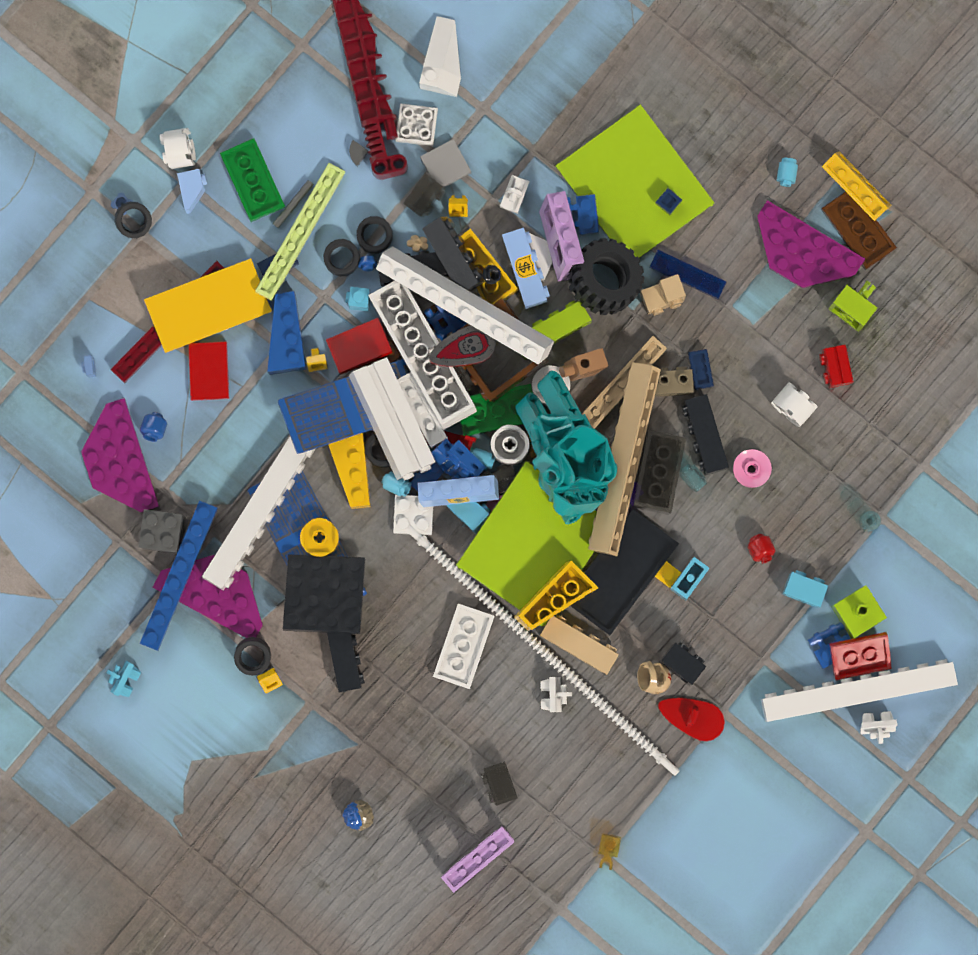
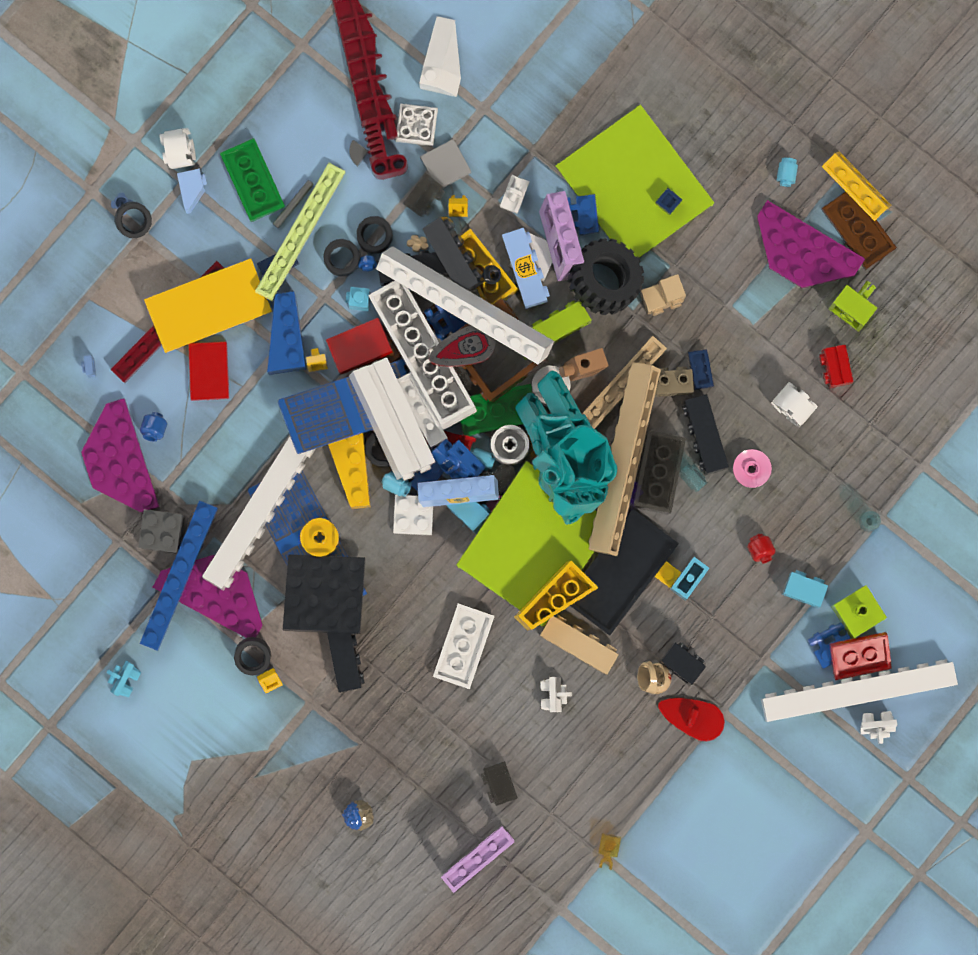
(660, 757): white hose -> none
(688, 274): clear blue plate -> none

